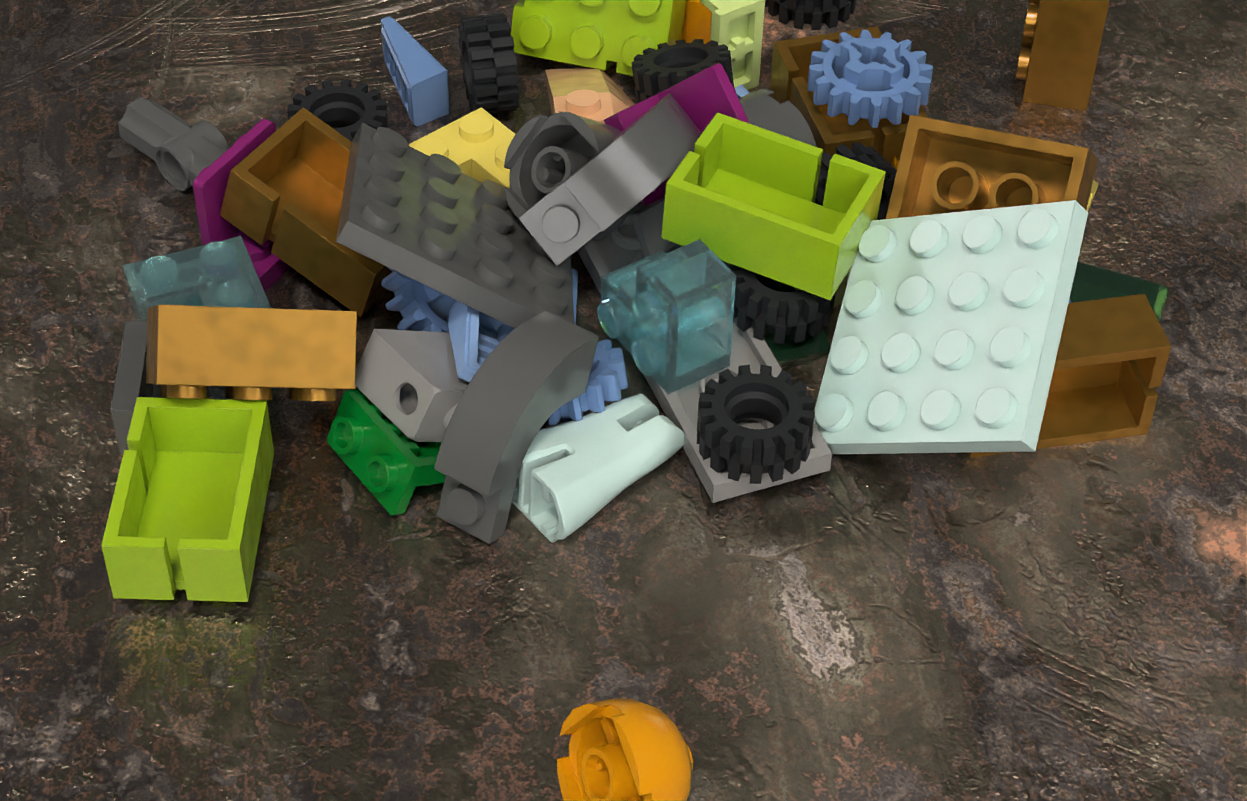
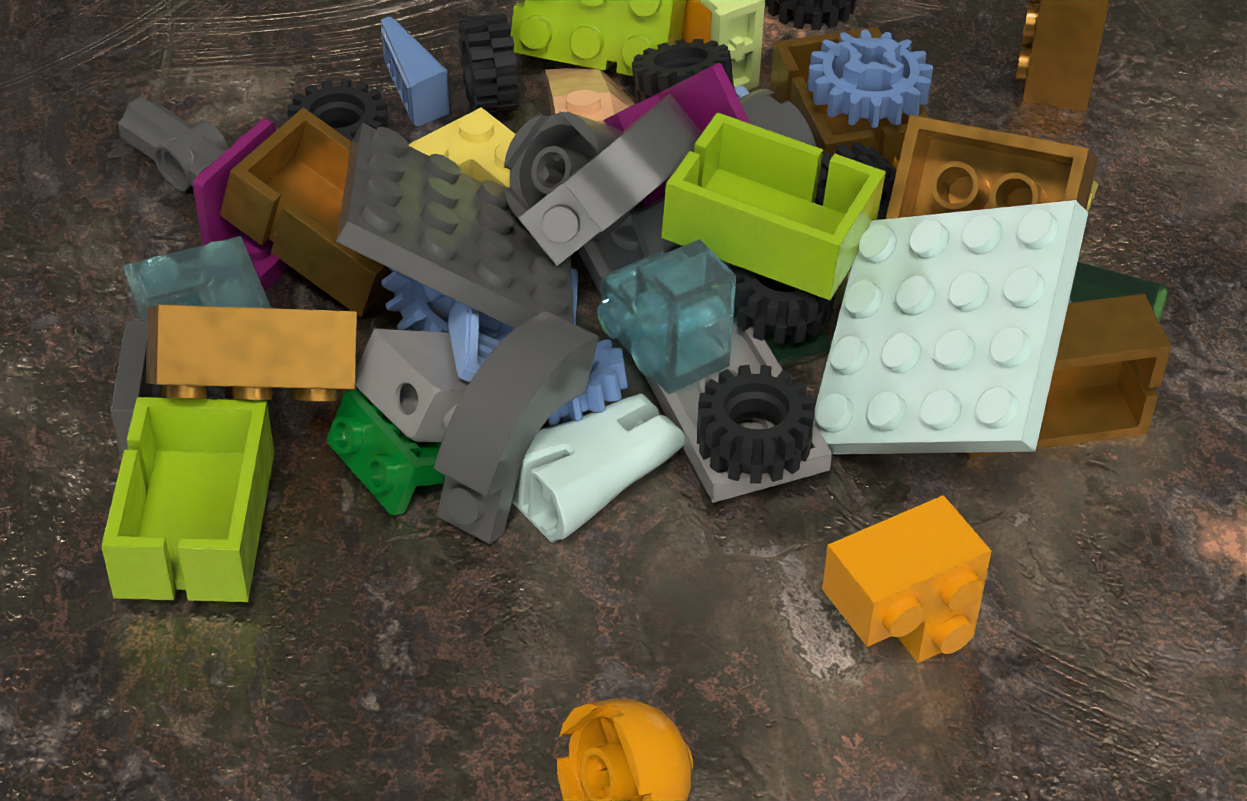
(911, 579): none -> light orange brick

